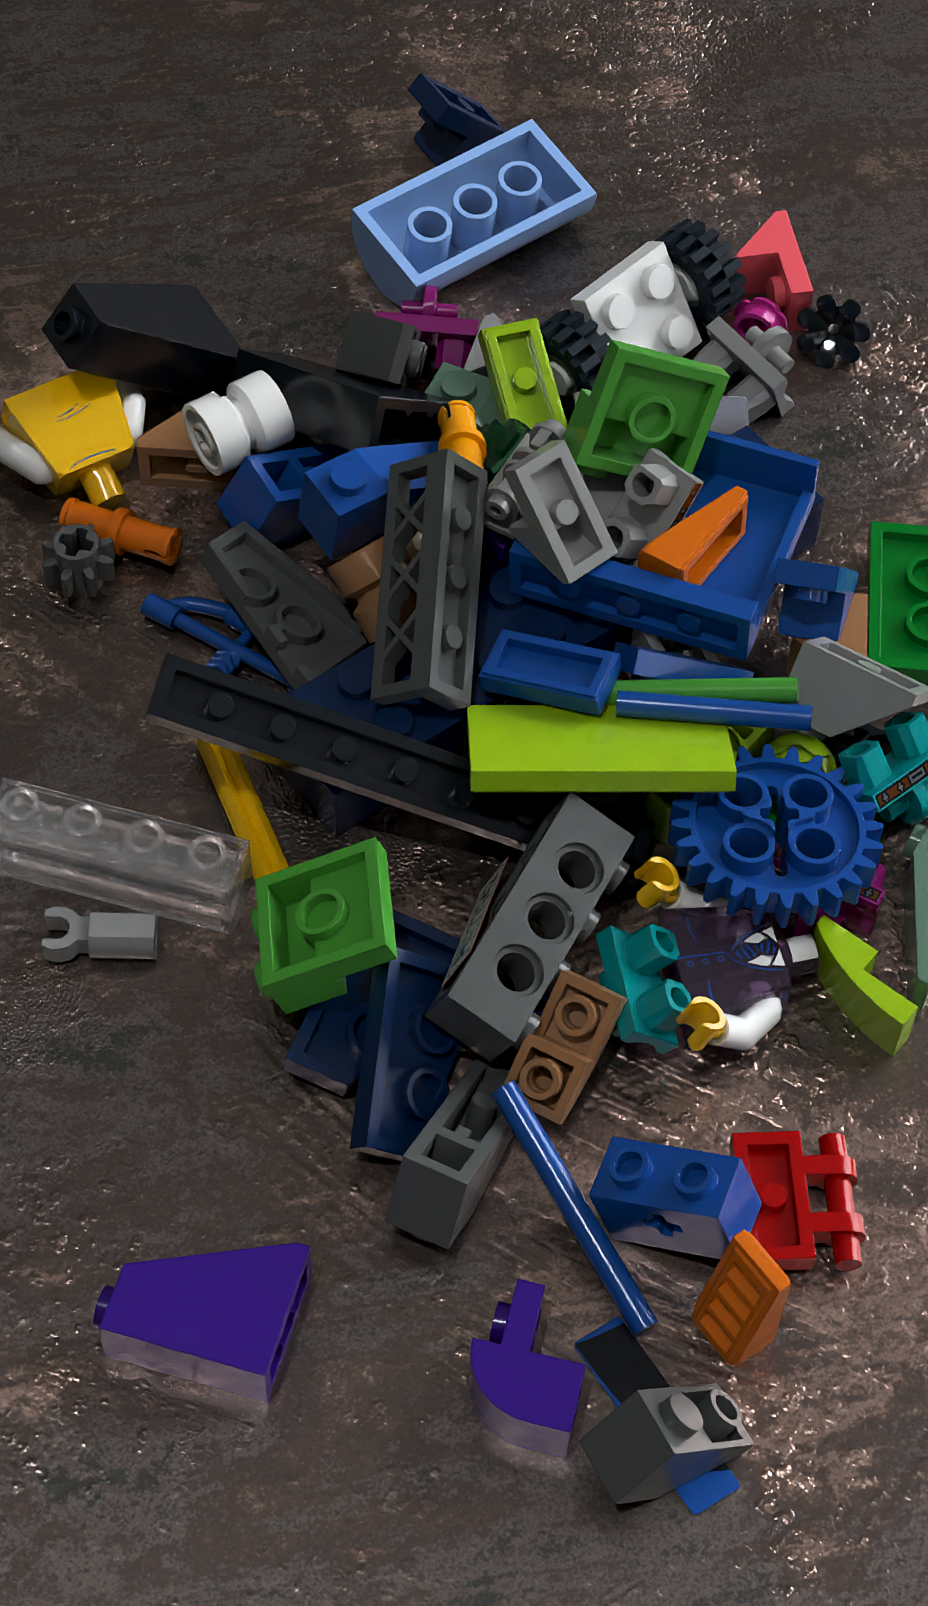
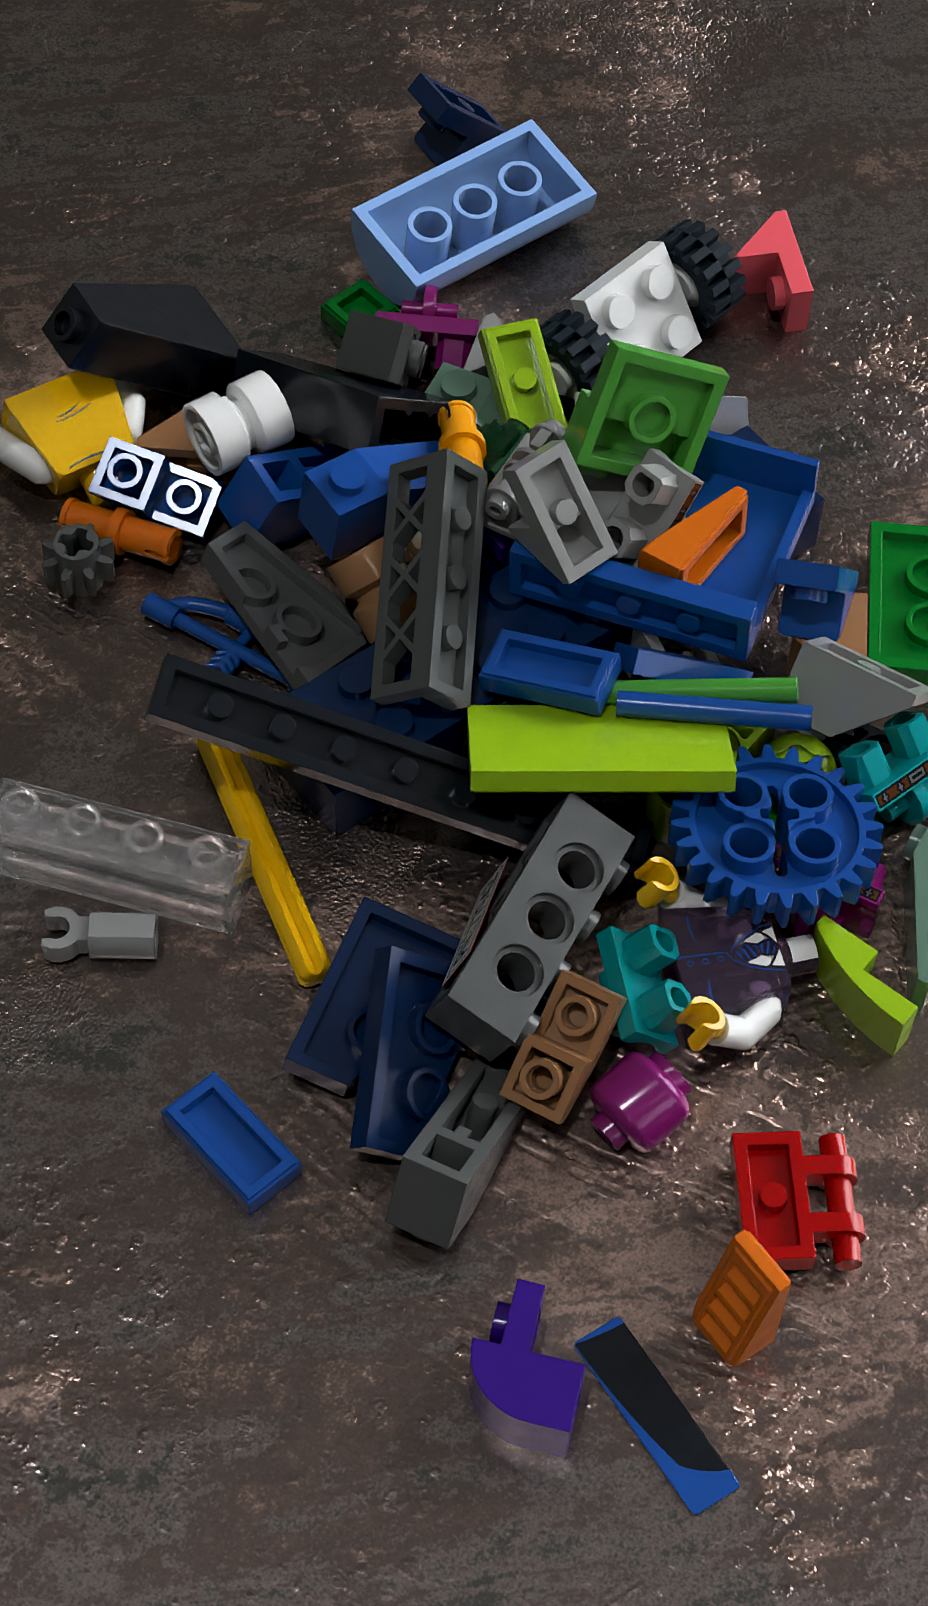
(156, 488): none -> slope
(208, 1315): dark purple slope -> none
(232, 1143): none -> blue tile
(323, 924): bright green plate -> none
(357, 297): none -> green tile
(574, 1208): blue bar -> none
(640, 1101): none -> magenta head
(664, 1440): dark grey slope -> none
(674, 1197): blue brick -> none
(753, 364): light grey hips -> none
(759, 313): dark pink plate -> none
(829, 338): black plant -> none

